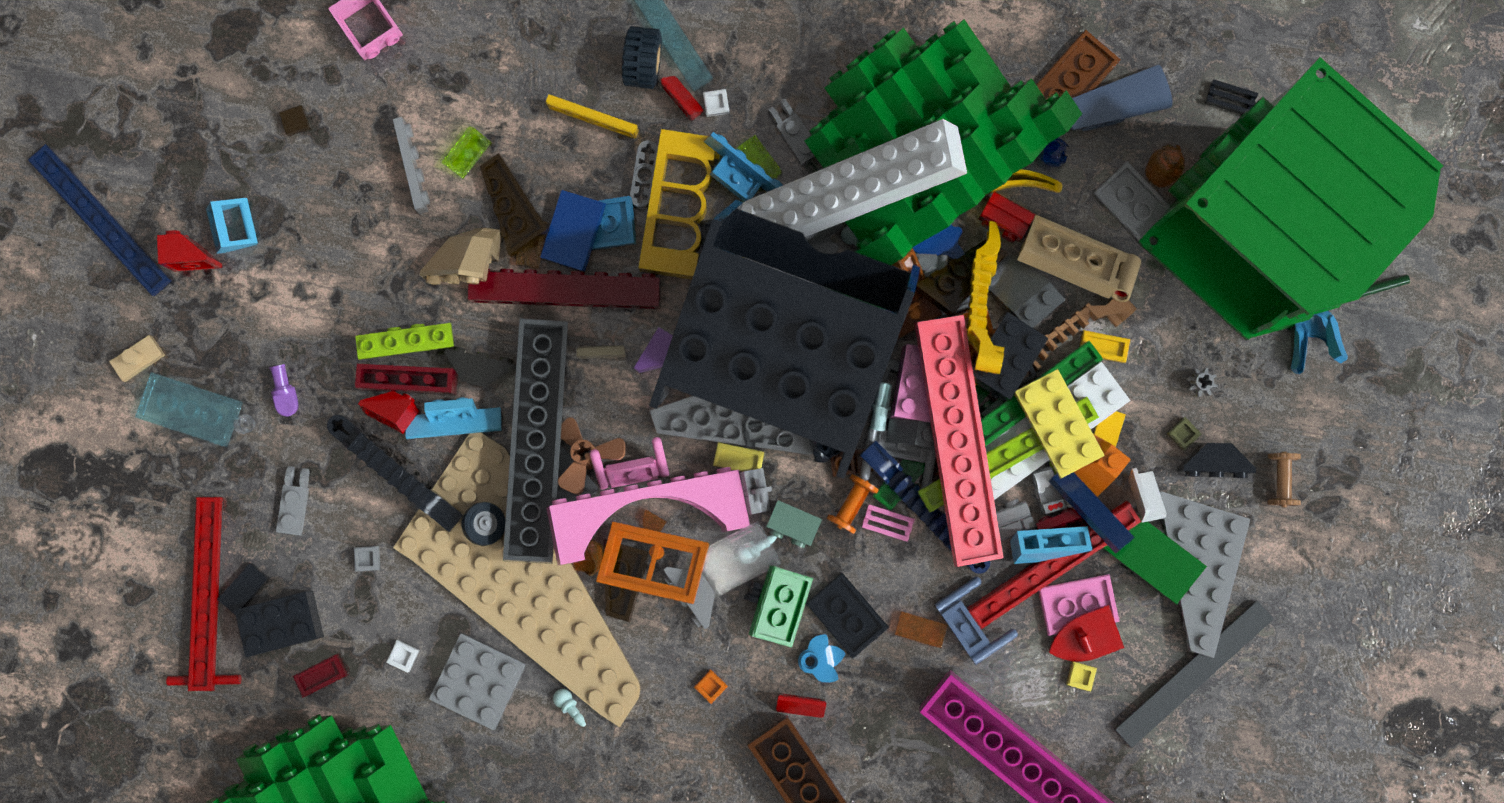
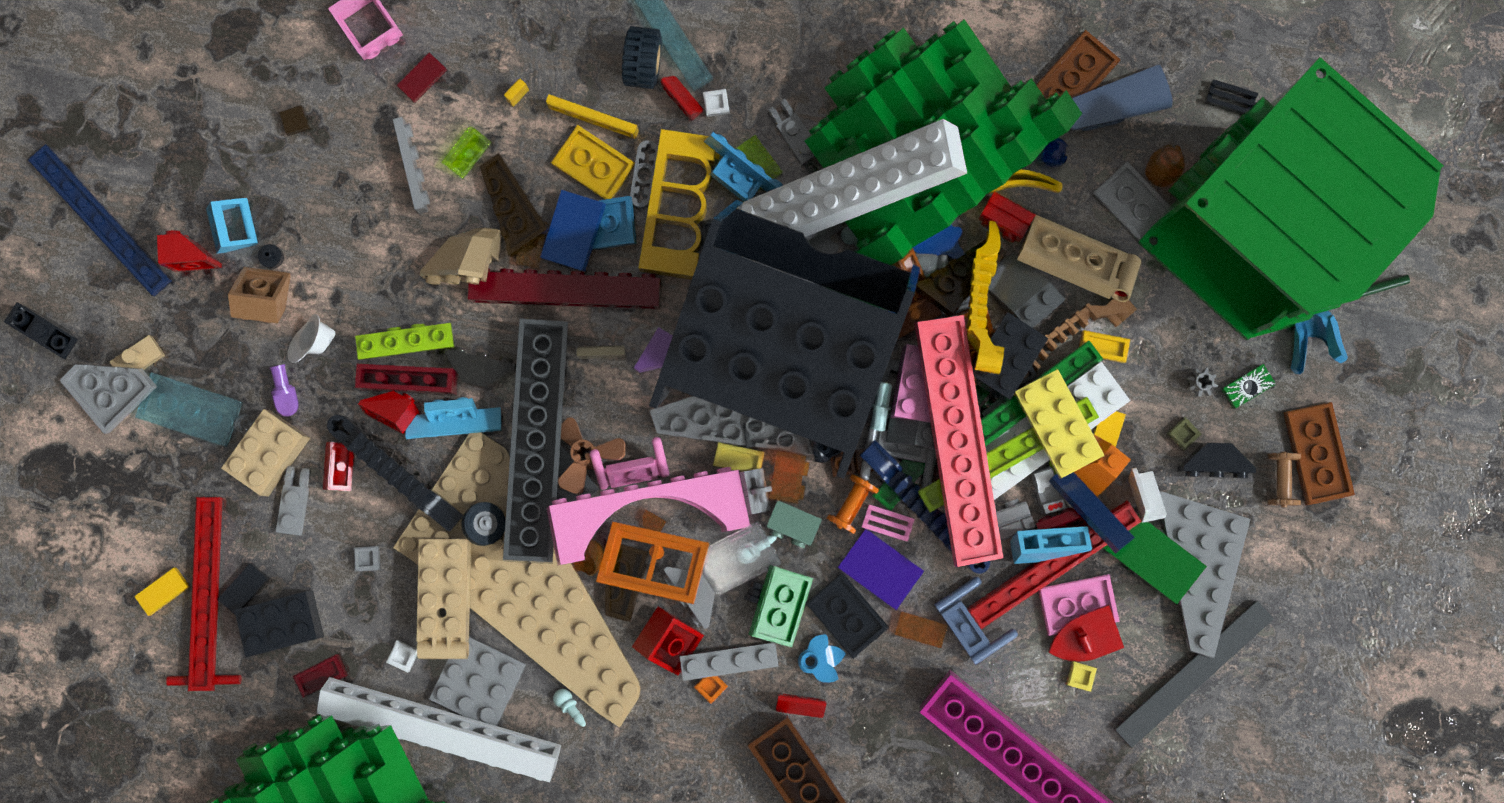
(41, 330): none -> black slope
(107, 391): none -> light grey plate
(162, 591): none -> yellow tile
(259, 295): none -> medium nougat slope
(265, 453): none -> tan brick
(270, 256): none -> black tile
(310, 339): none -> white piece
(337, 467): none -> red slope
(422, 77): none -> dark red tile
(440, 729): none -> white brick
(446, 585): none -> tan hinge
(516, 92): none -> yellow tile
(593, 163): none -> yellow tile
(666, 639): none -> red slope
(728, 661): none -> light grey plate
(788, 477): none -> clear orange brick
(880, 569): none -> dark purple tile
(1248, 386): none -> tile
(1323, 462): none -> dark orange tile

